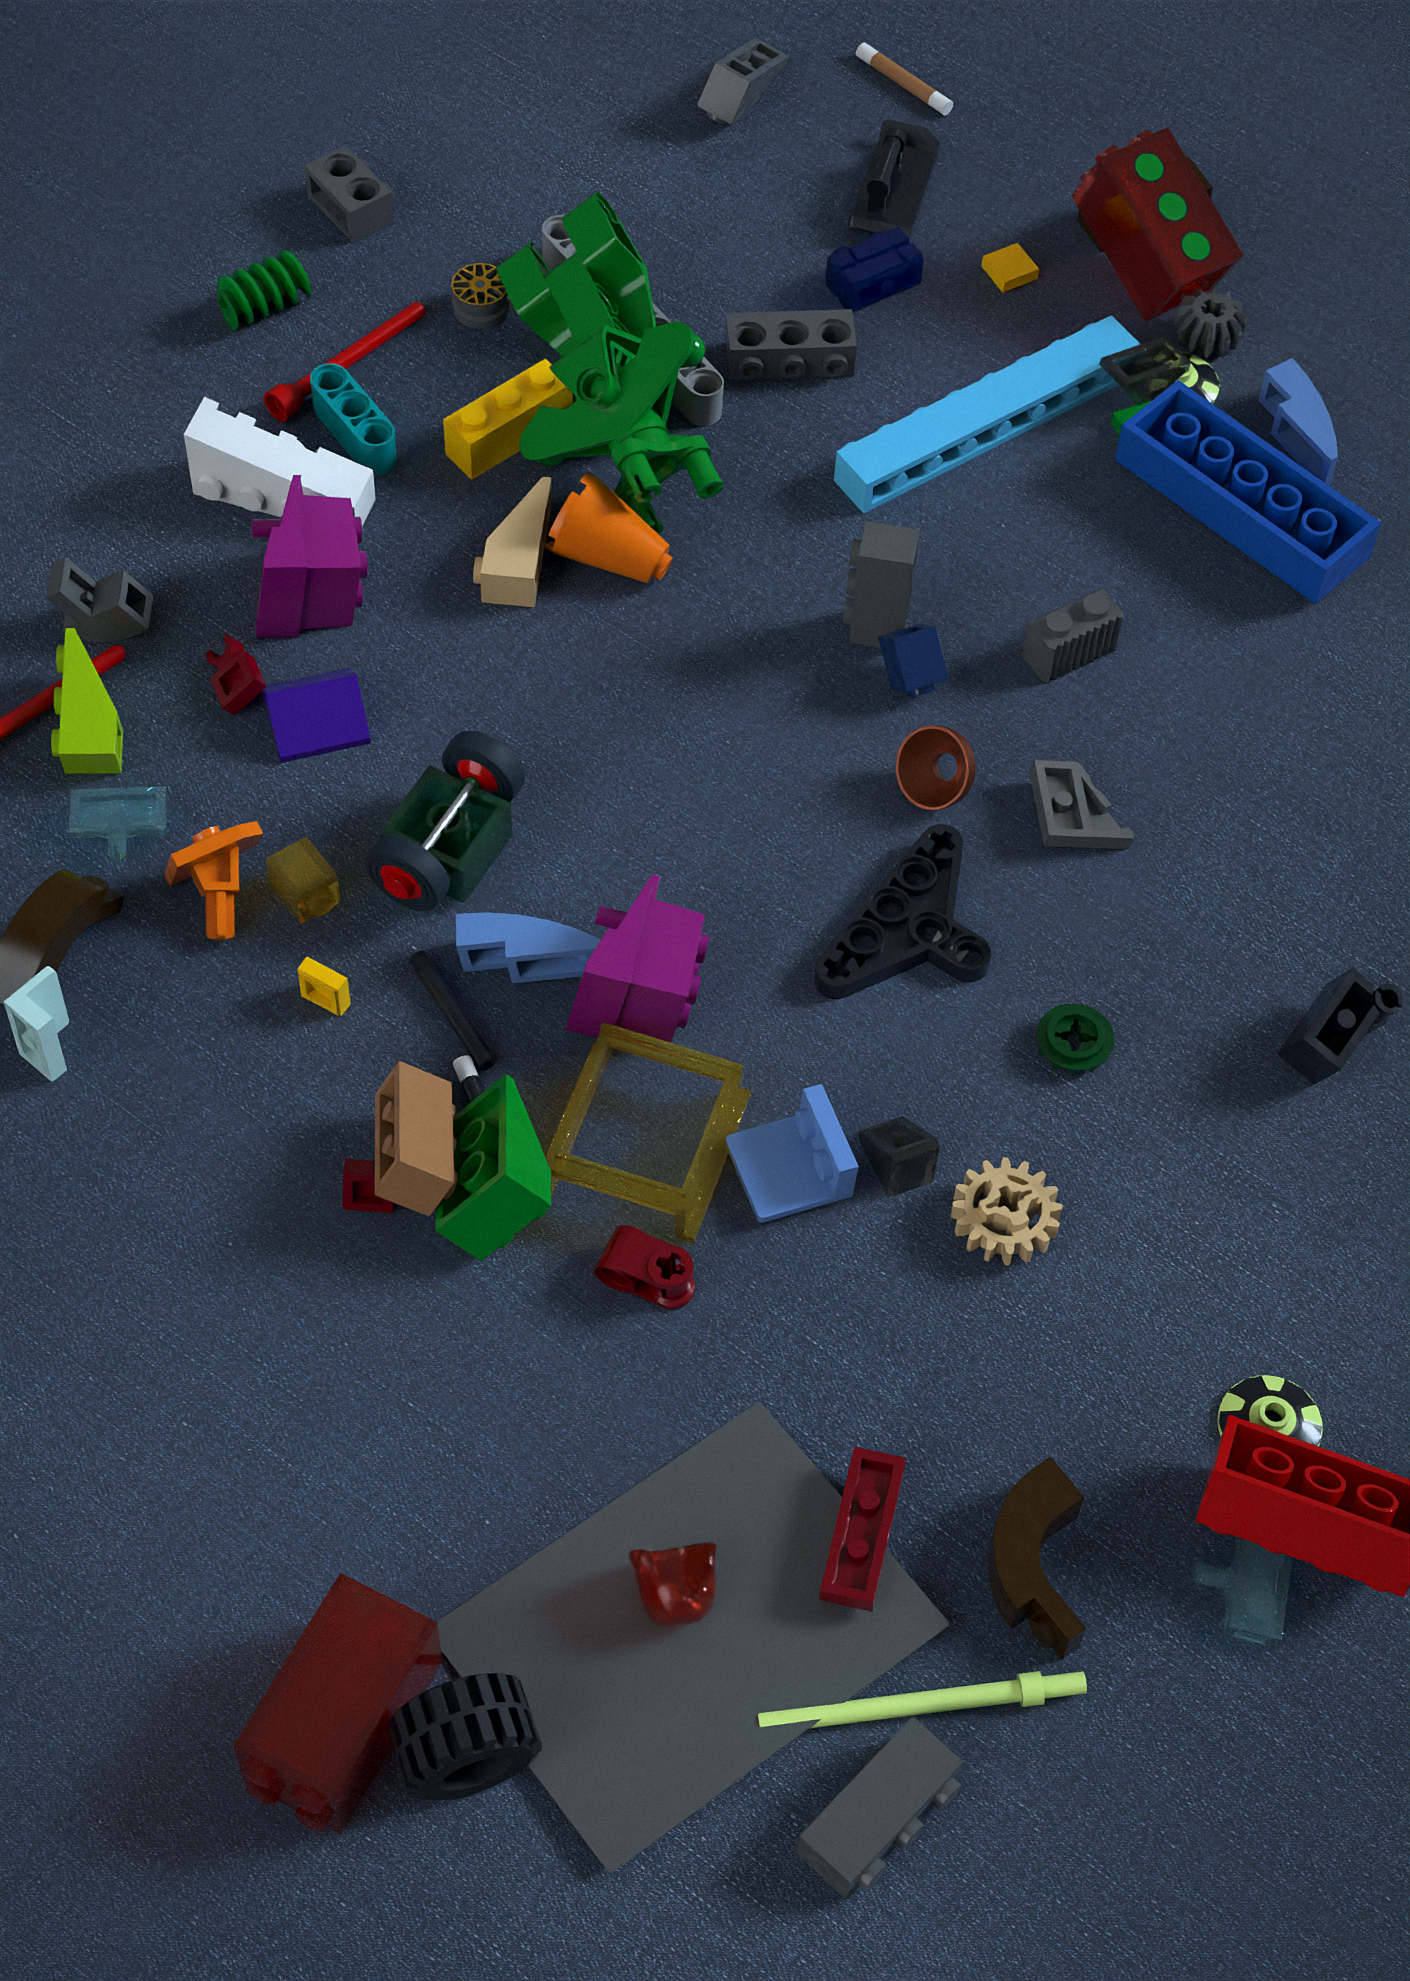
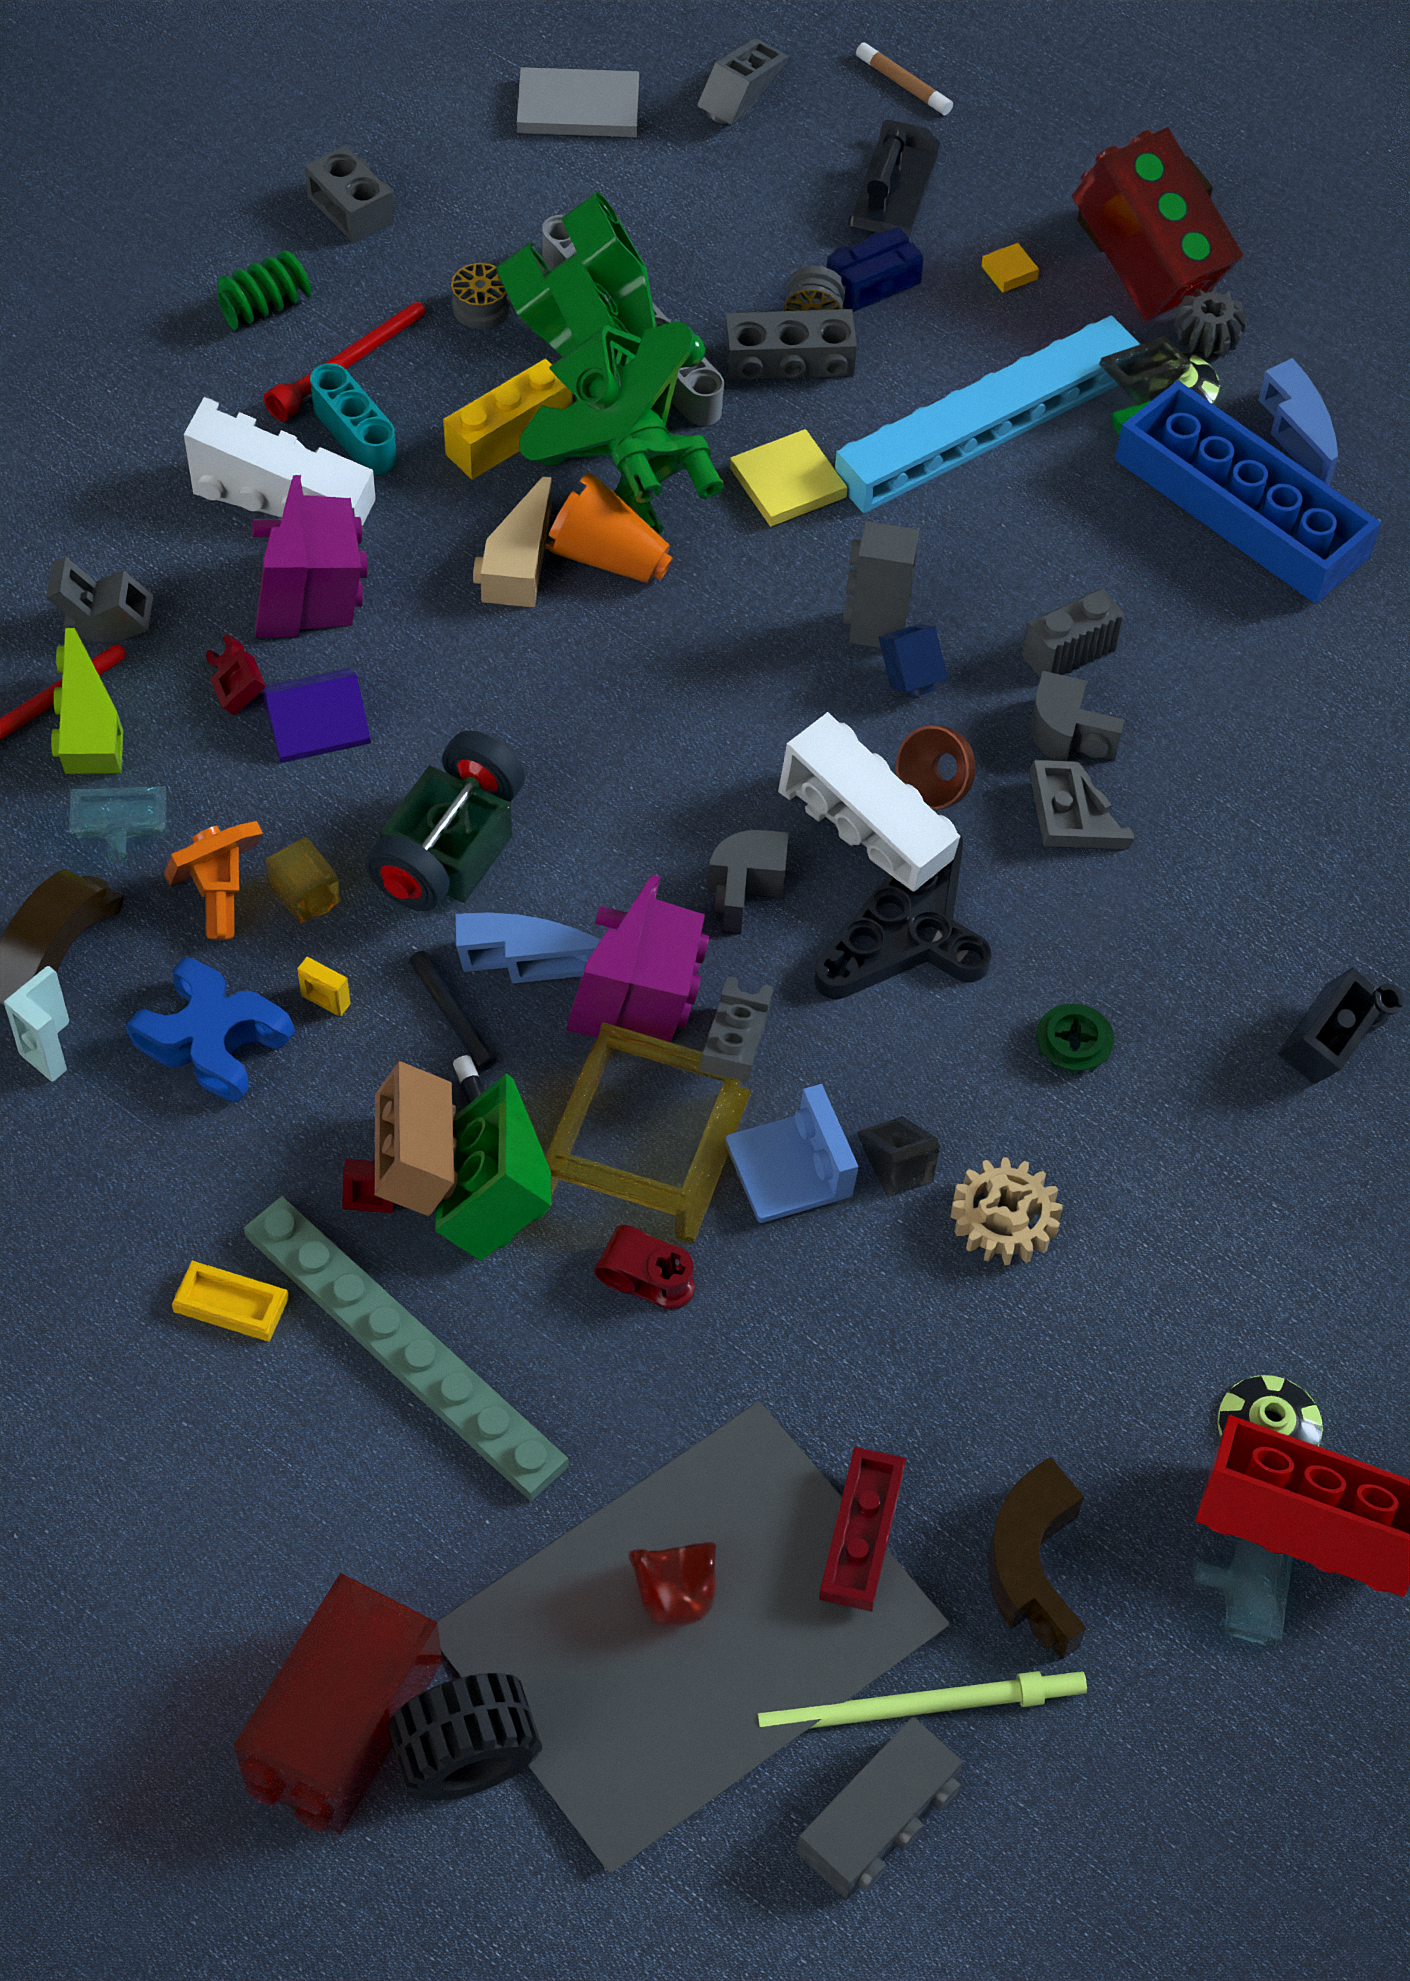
(210, 1029): none -> blue piece
(230, 1301): none -> yellow tile
(407, 1349): none -> sand green plate
(578, 102): none -> light grey tile
(736, 1031): none -> dark grey plate
(746, 865): none -> dark grey brick
(788, 477): none -> light yellow tile
(814, 290): none -> dark grey wheel
(867, 802): none -> white wedge
(1062, 726): none -> dark grey brick

